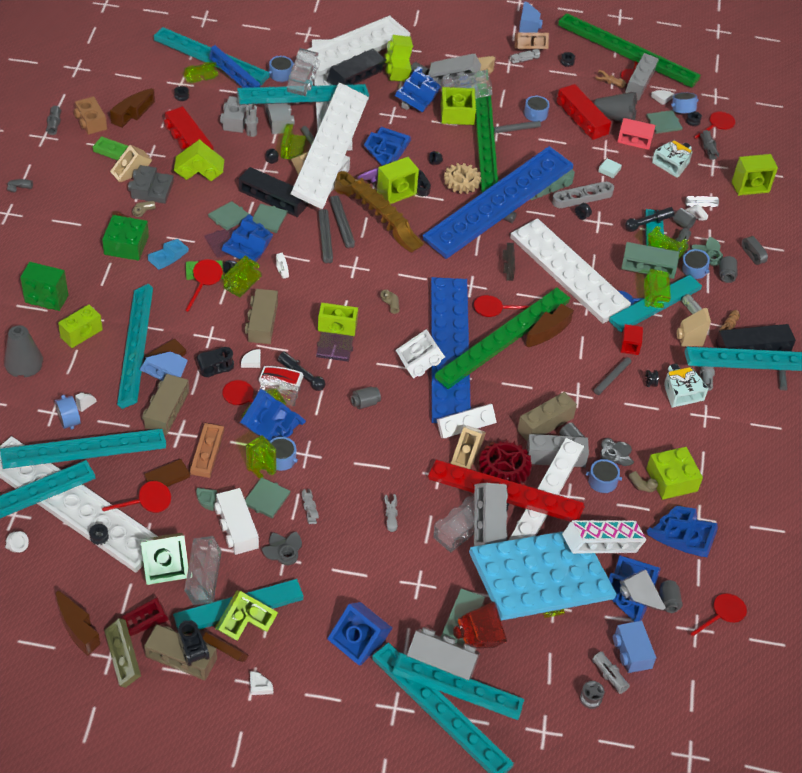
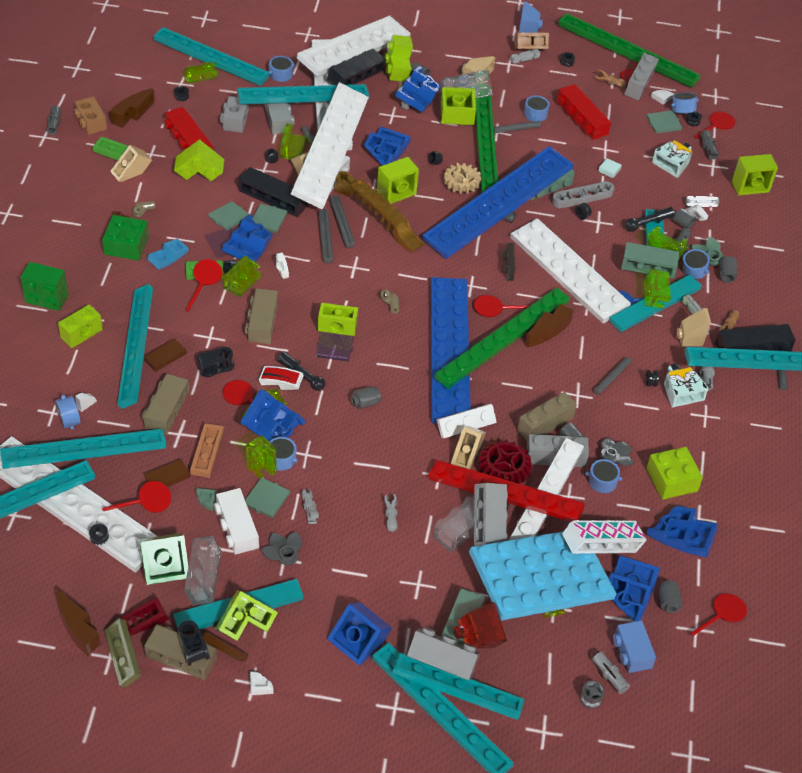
(17, 542): white tile -> none
(22, 183): dark grey arm -> none
(22, 353): dark grey cone -> none
(150, 185): dark grey plate -> none
(164, 364): medium blue slope -> none
(232, 68): blue tile -> none
(251, 120): light grey pin -> none
(251, 359): white tile -> none
(294, 395): clear tile -> none
(303, 72): clear brick -> none
(370, 175): medium lavender dish -> none
(420, 354): white plate -> none
(425, 185): black beam -> none
(454, 67): light grey brick -> none
(618, 106): dark grey cone -> none
(631, 339): red brick -> none
(636, 133): coral brick -> none
(641, 590): light grey slope -> none
(647, 486): dark tan arm -> none
(754, 250): dark grey beam -> none

